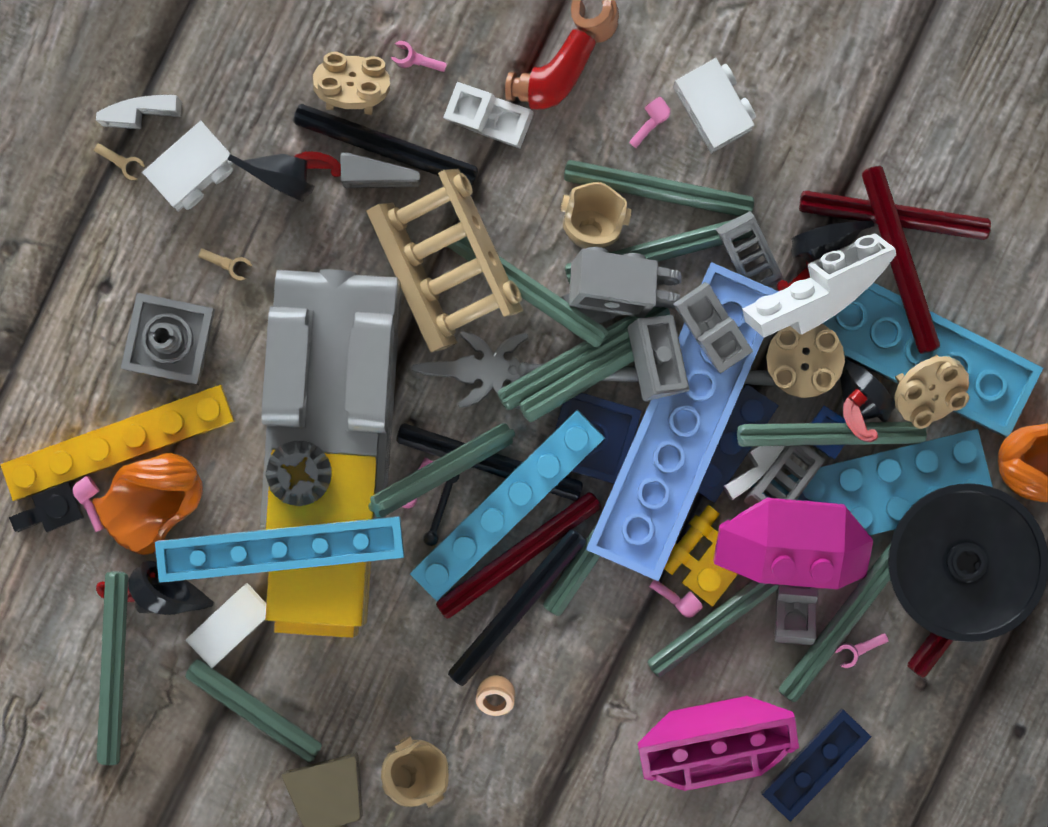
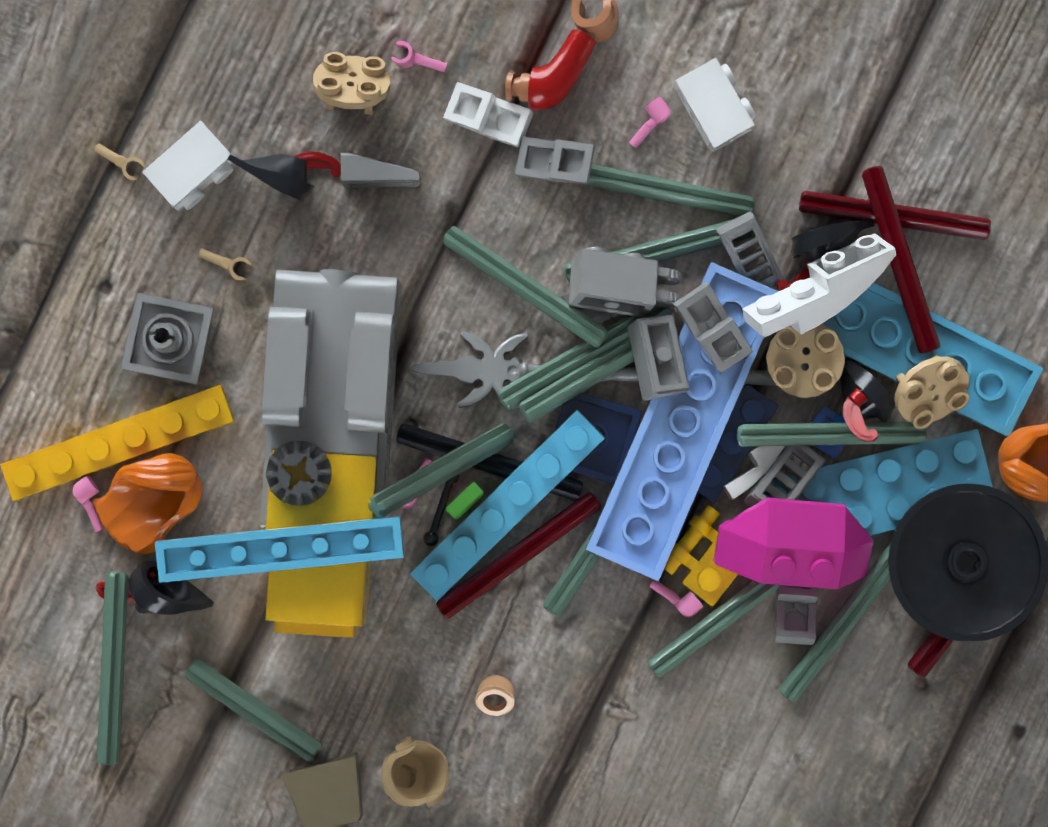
(53, 509): black plate -> none
(129, 112): white slope -> none
(228, 625): white slope -> none
(379, 142): black axle -> none
(407, 260): tan fence -> none
(465, 501): none -> bright green tile
(517, 607): black axle -> none
(555, 160): none -> light grey slope
(594, 215): tan cap -> none
(717, 743): dark pink wedge -> none
(816, 764): dark blue plate -> none
(861, 648): bright pink hand -> none

